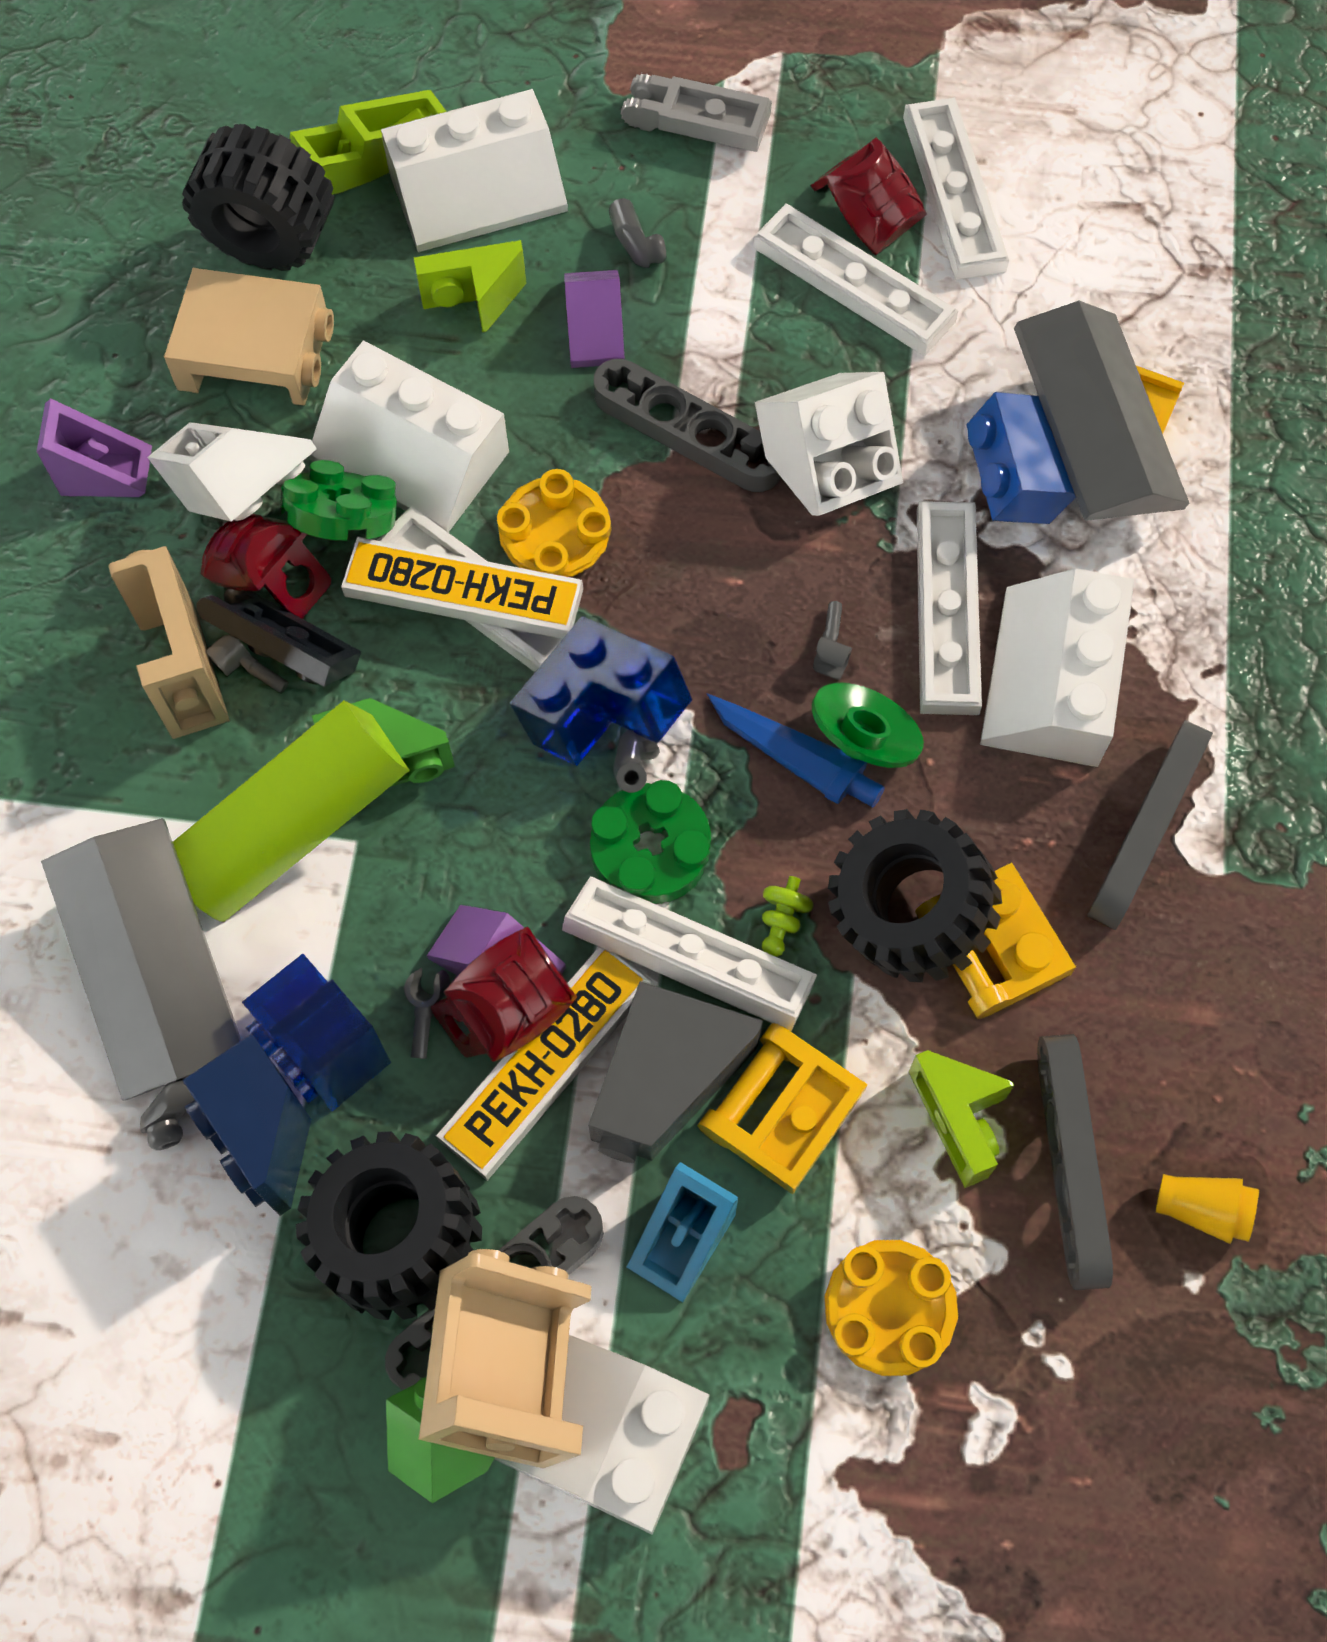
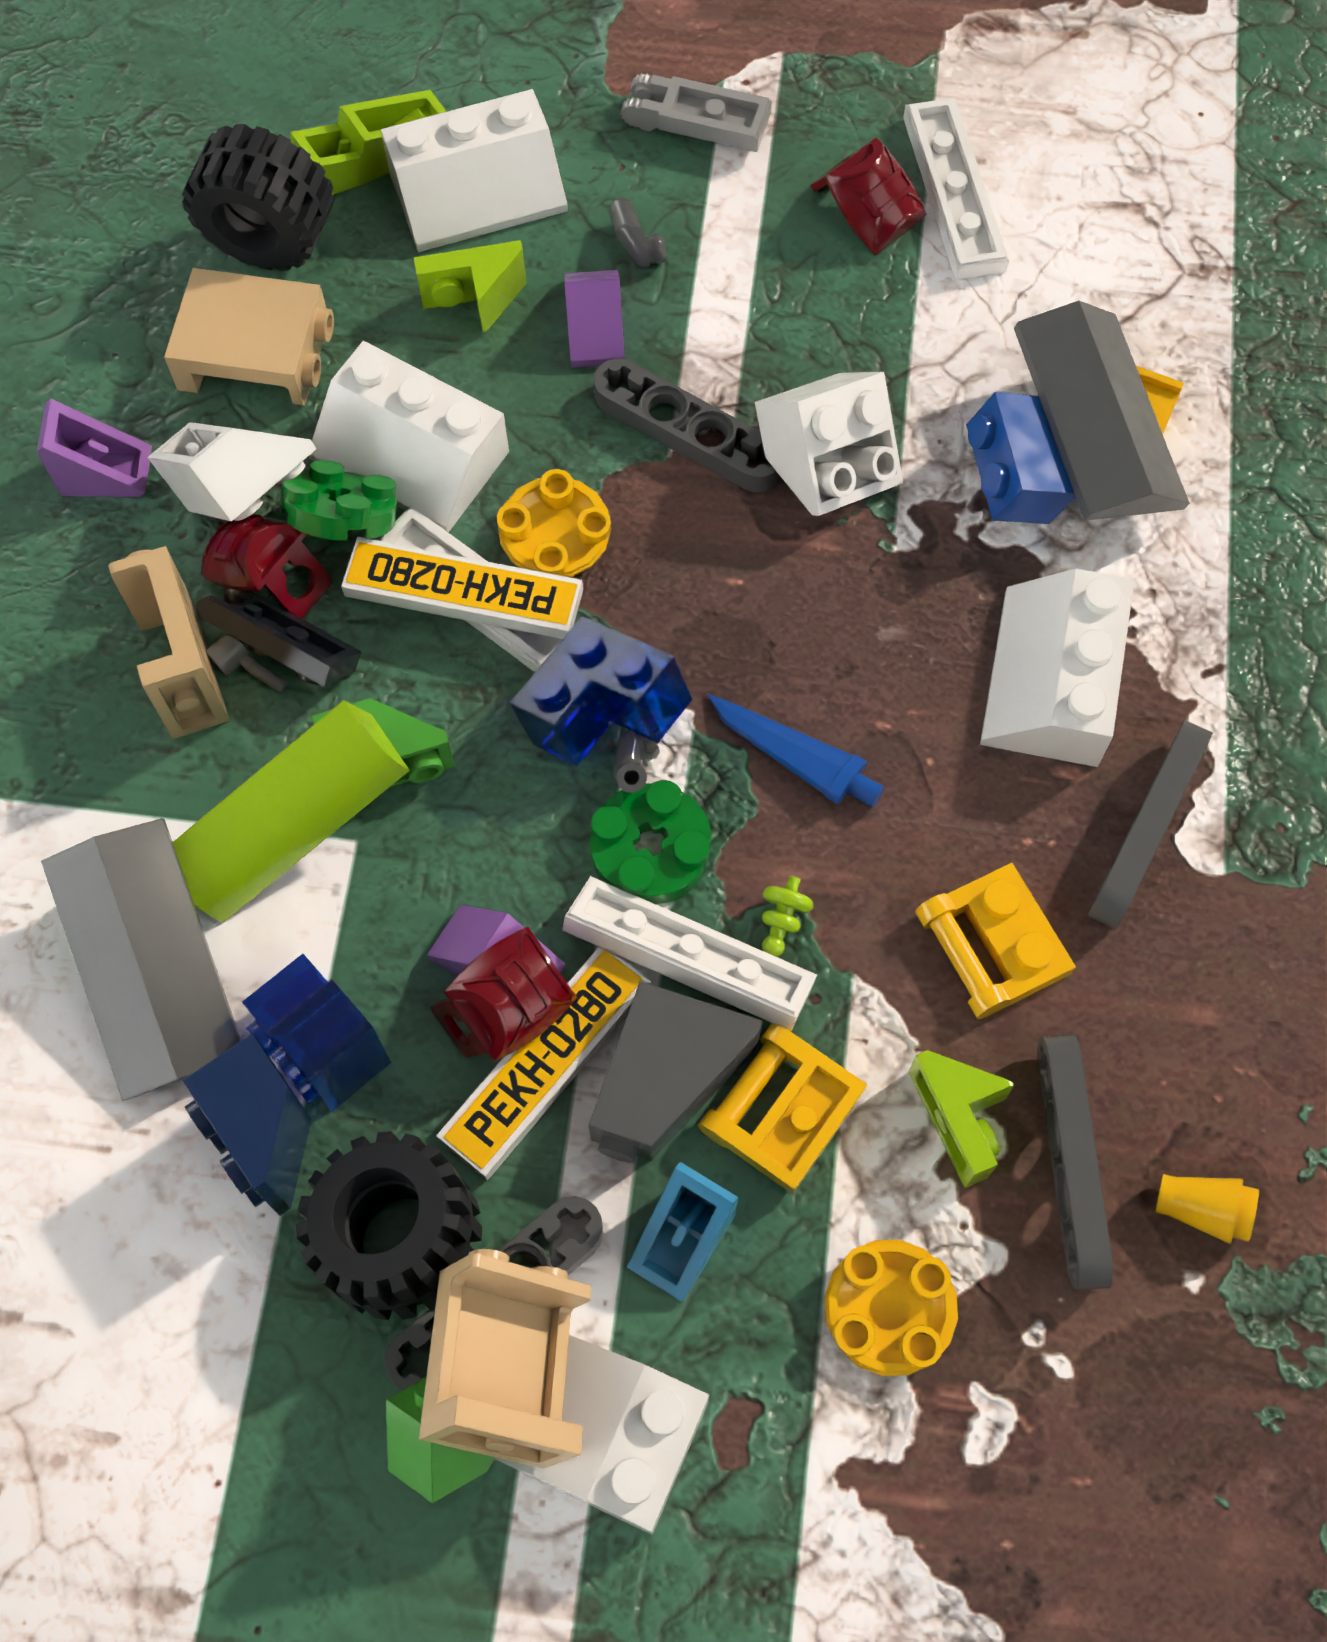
(163, 1114): dark grey arm -> none
(422, 1011): dark grey hand -> none
(831, 655): dark grey hand -> none
(855, 279): white tile -> none
(867, 725): green dish -> none
(881, 863): black tyre -> none
(948, 608): white tile -> none

